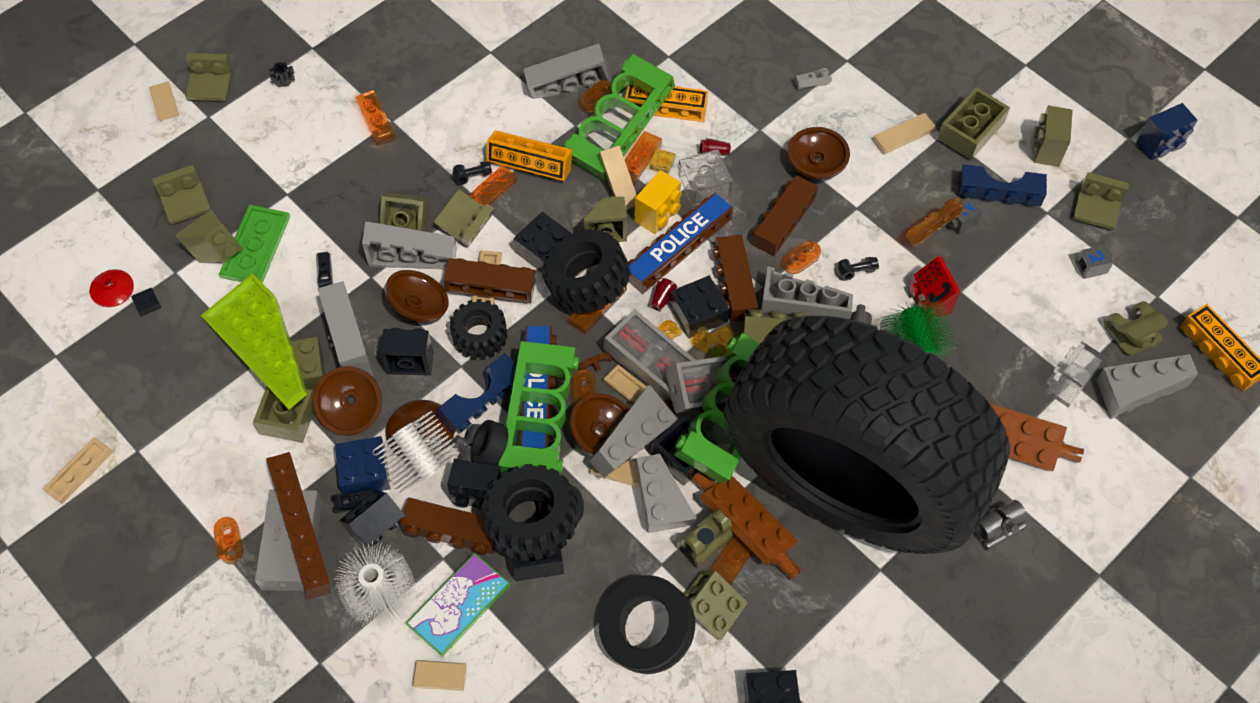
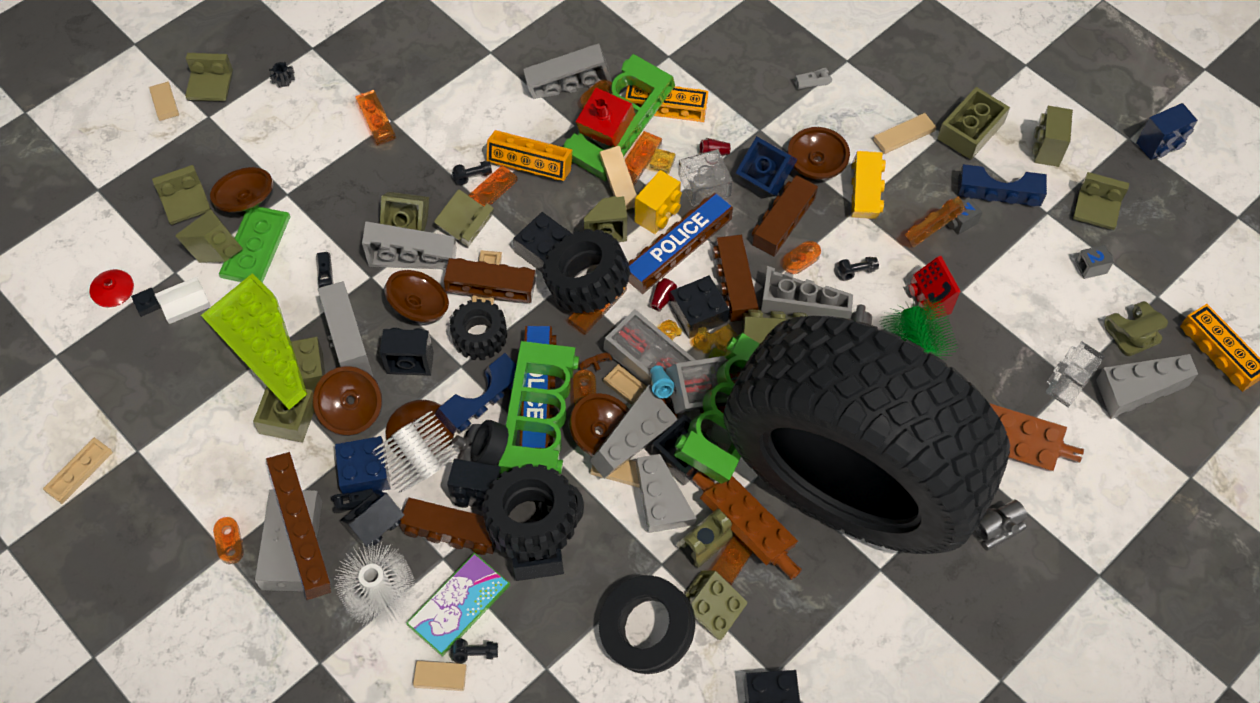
(182, 300): none -> white panel
(241, 189): none -> reddish brown dish
(461, 650): none -> black bar
(605, 117): none -> red brick
(661, 383): none -> medium azure cone
(766, 166): none -> dark blue brick
(867, 185): none -> yellow wedge

